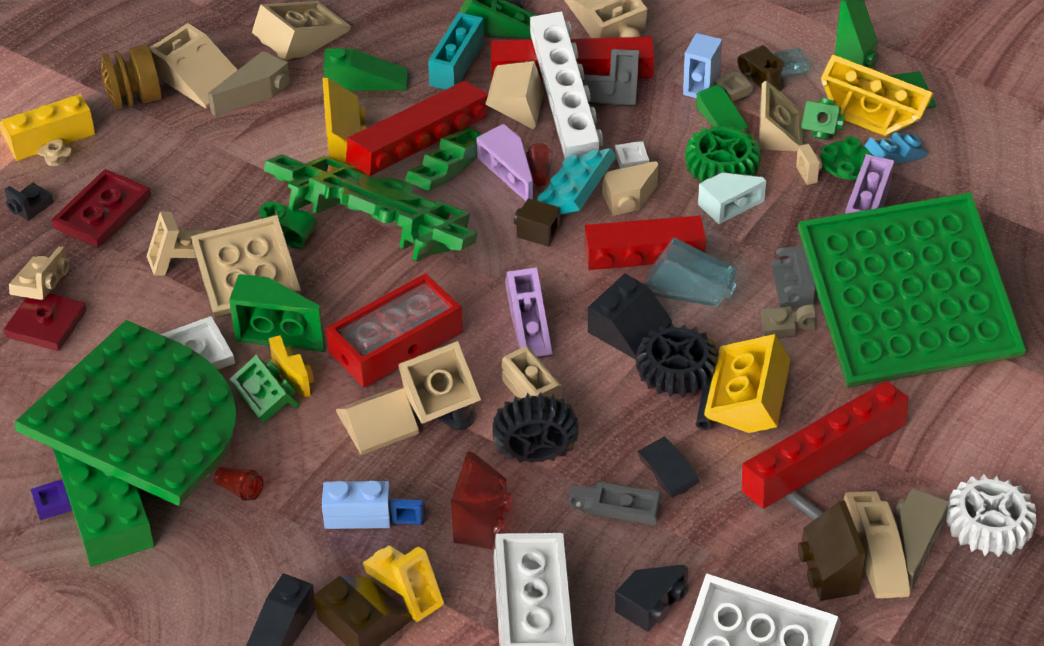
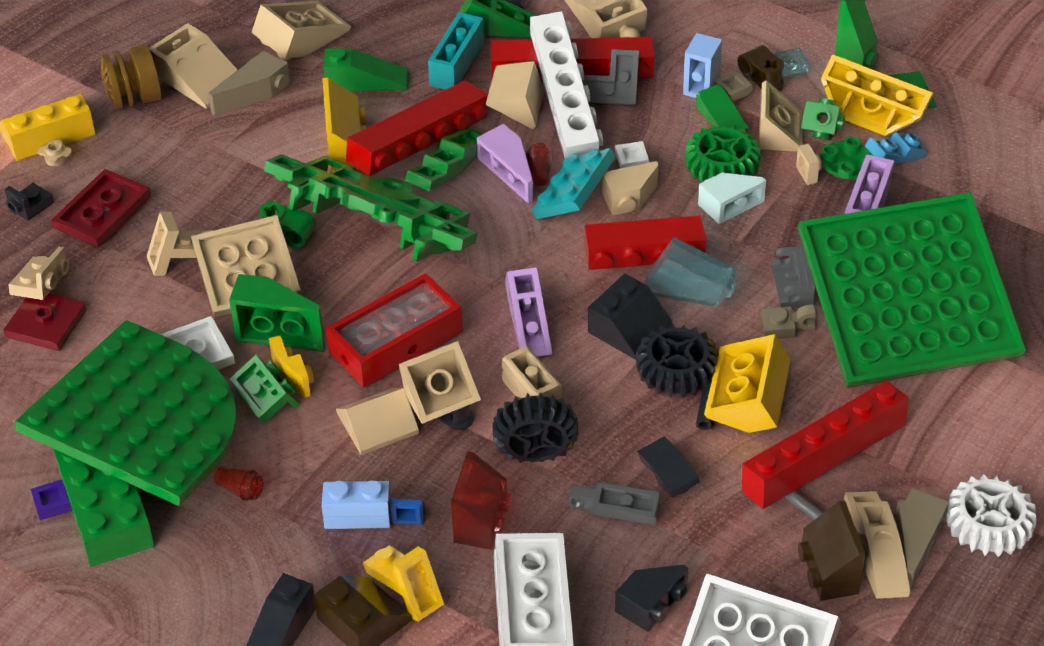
(537, 222): dark brown brick -> none

